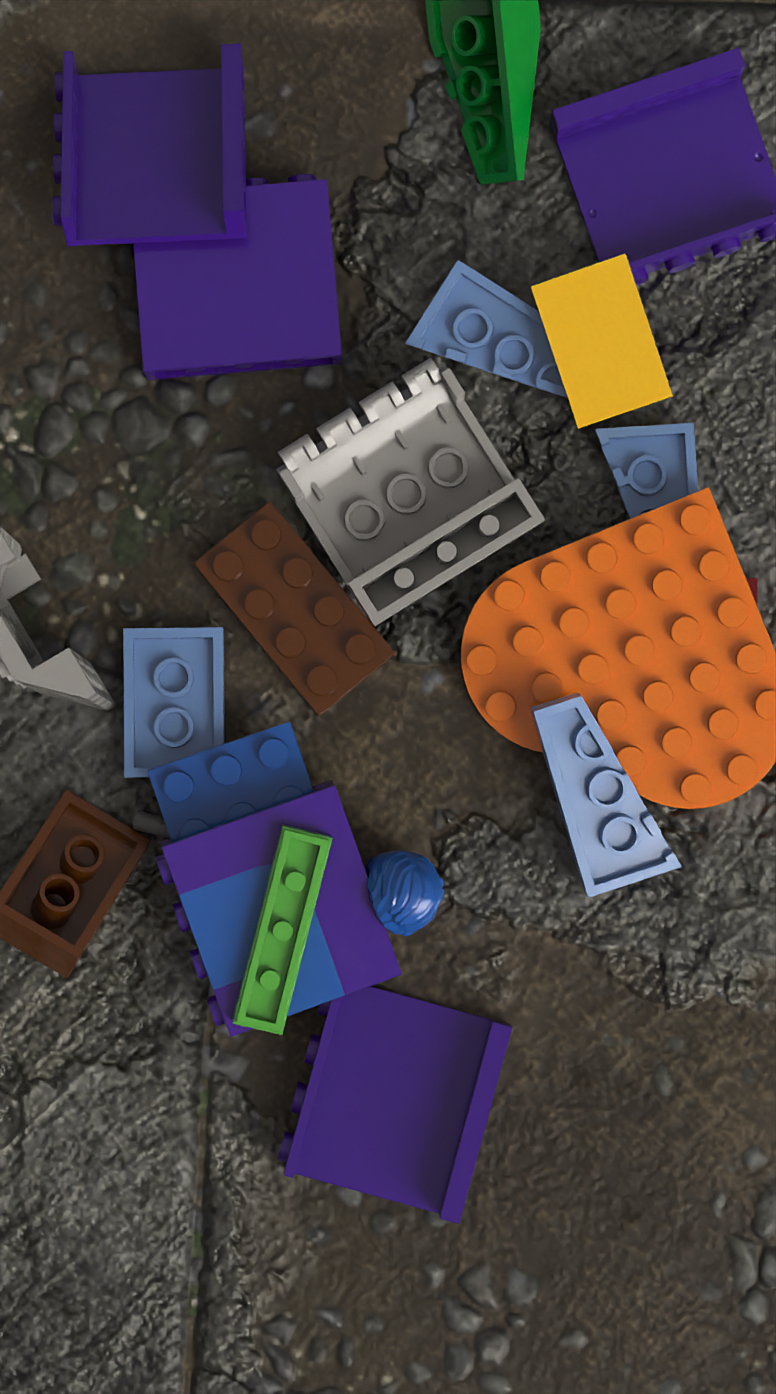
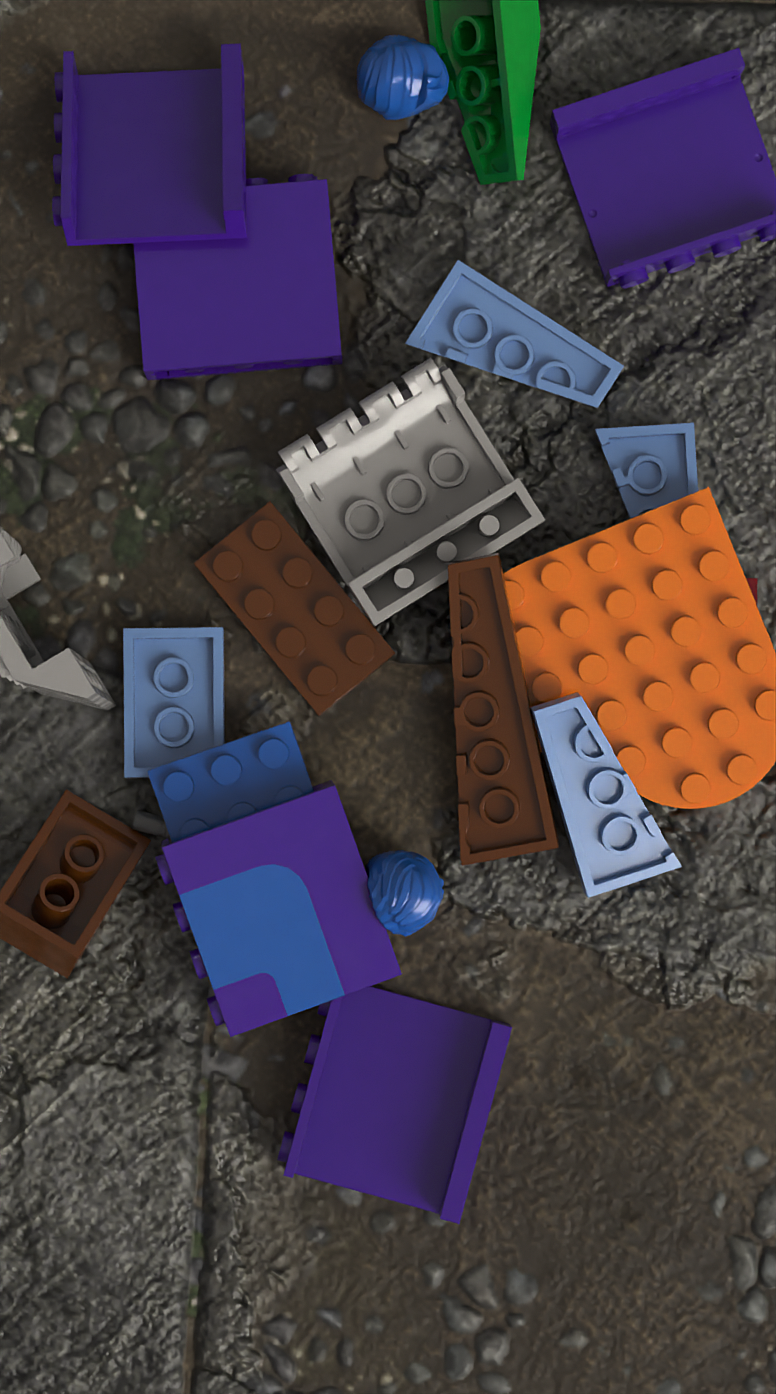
(282, 929): bright green tile -> none
(401, 77): none -> blue hair
(498, 755): none -> reddish brown wing
(601, 341): yellow tile -> none

